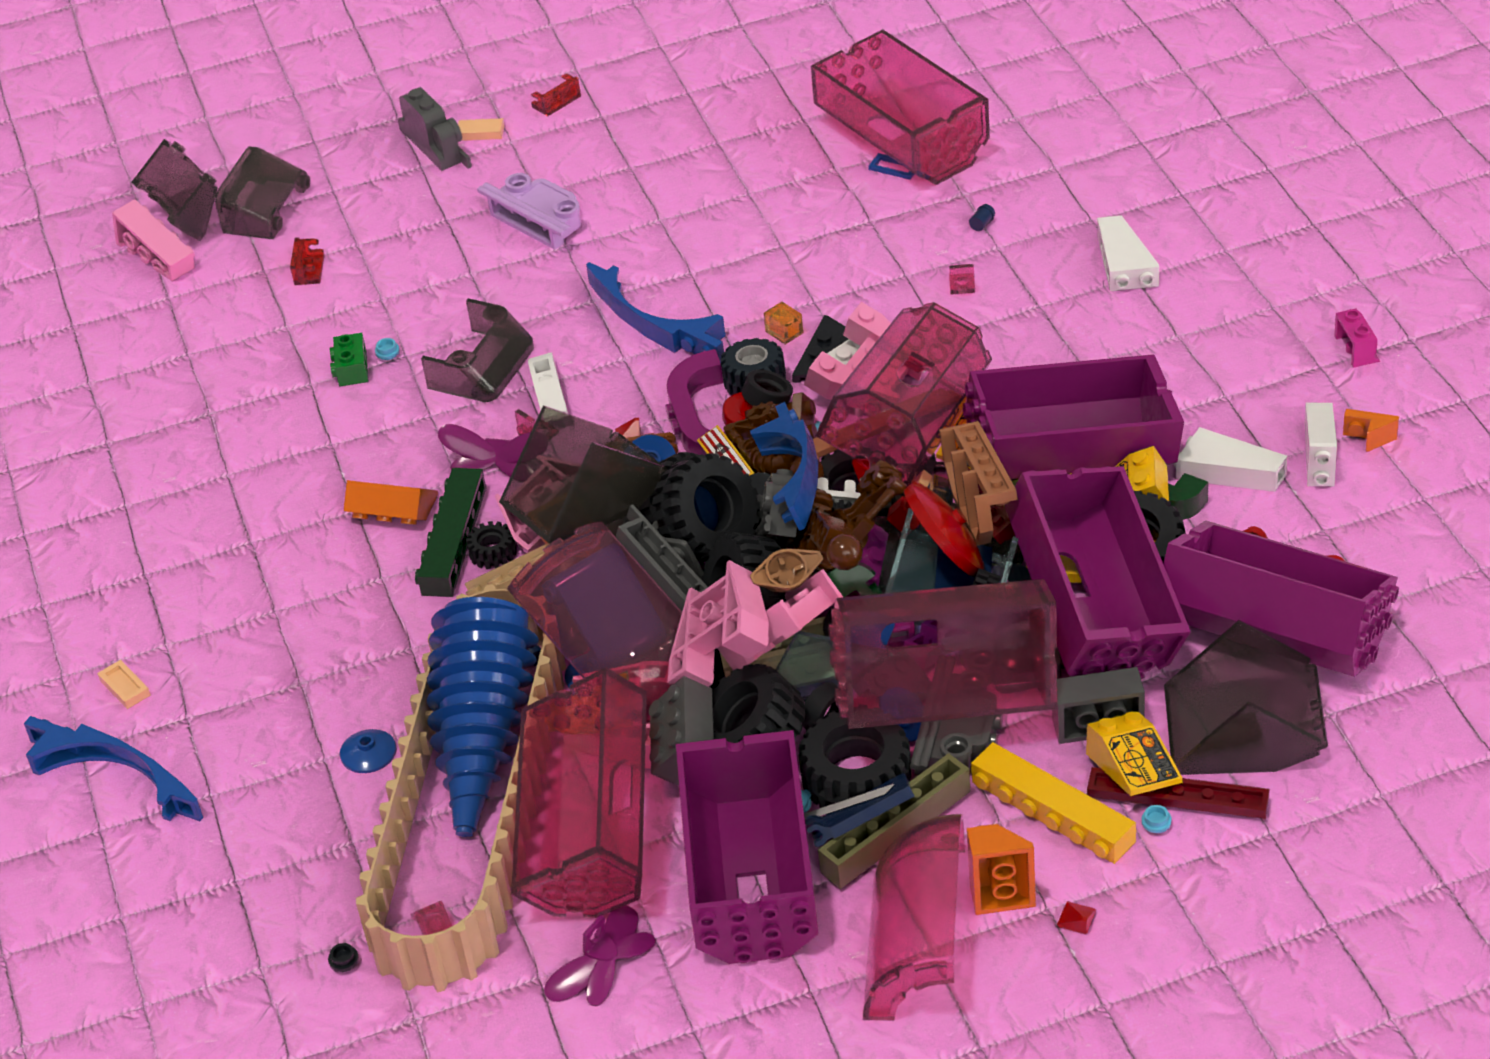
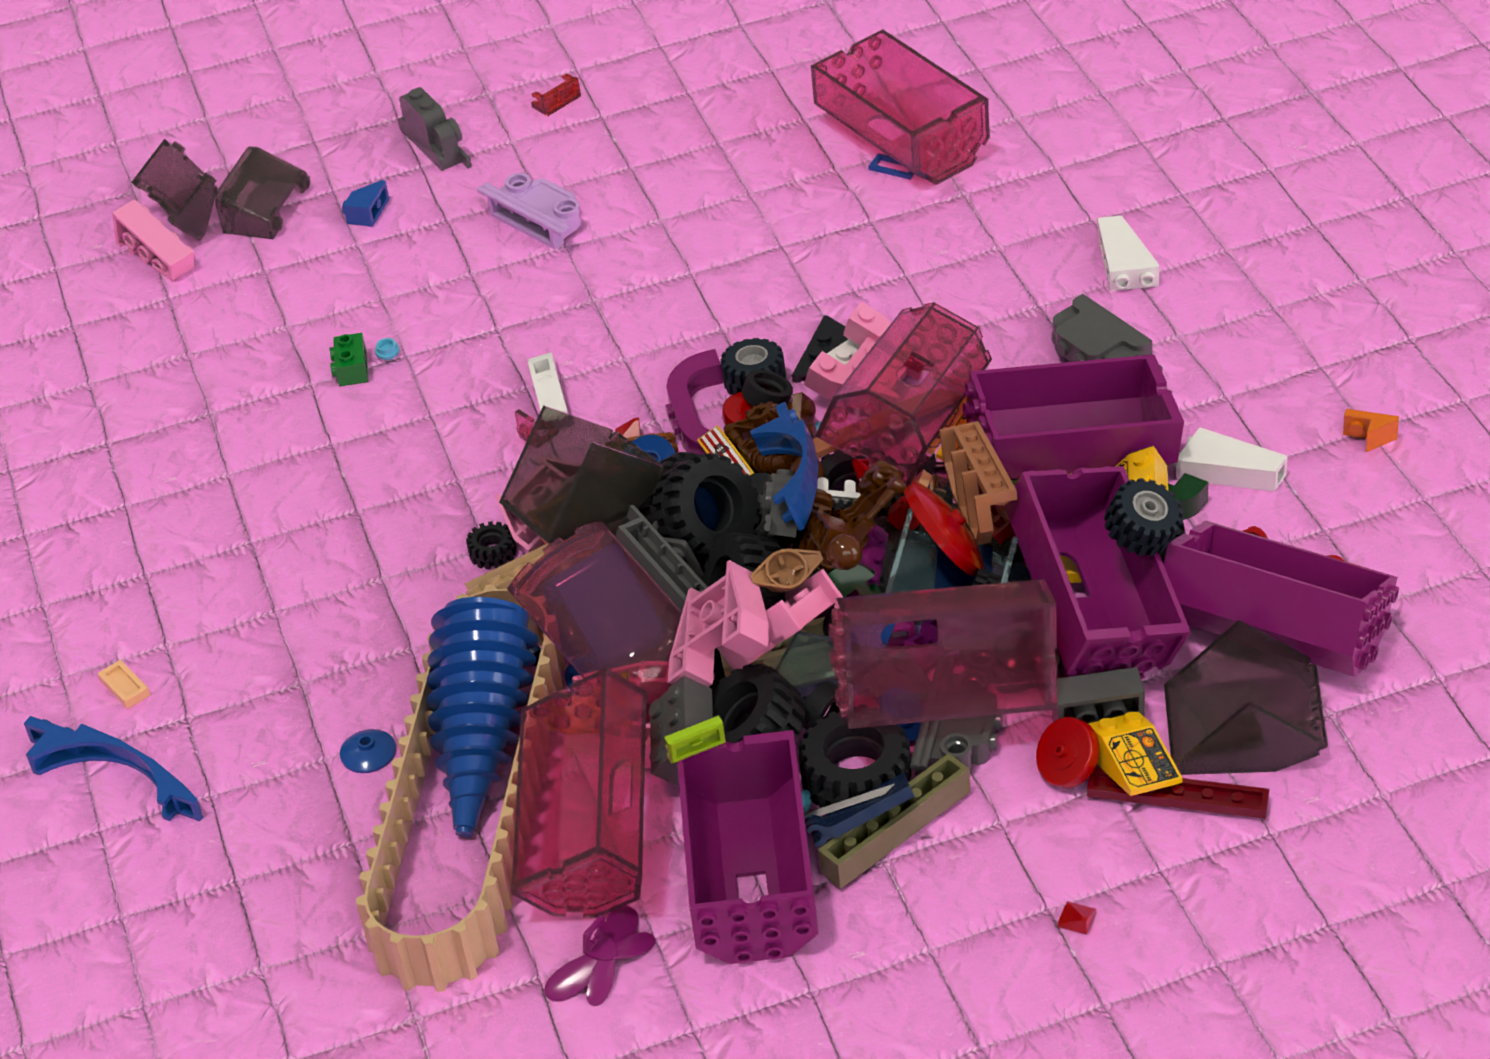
(306, 262): clear red hinge -> none
(343, 957): black plate -> none
(366, 204): none -> blue slope
(388, 501): orange slope -> none
(432, 918): clear pink bracket -> none
(447, 541): dark green brick -> none
(481, 129): light nougat tile -> none
(481, 453): magenta piece -> none
(491, 365): clear smoke windscreen -> none
(673, 334): blue slope -> none
(695, 739): none -> lime tile
(783, 322): clear yellow brick -> none
(913, 915): clear pink panel -> none
(961, 279): clear pink bracket -> none
(982, 217): dark blue piece -> none
(1000, 869): orange slope -> none
(1053, 802): yellow brick -> none
(1067, 752): none -> red wheel
(1094, 333): none -> dark grey brick
(1143, 517): none -> black wheel
(1156, 819): medium azure plate -> none
(1320, 444): white slope -> none
(1363, 340): dark pink window -> none

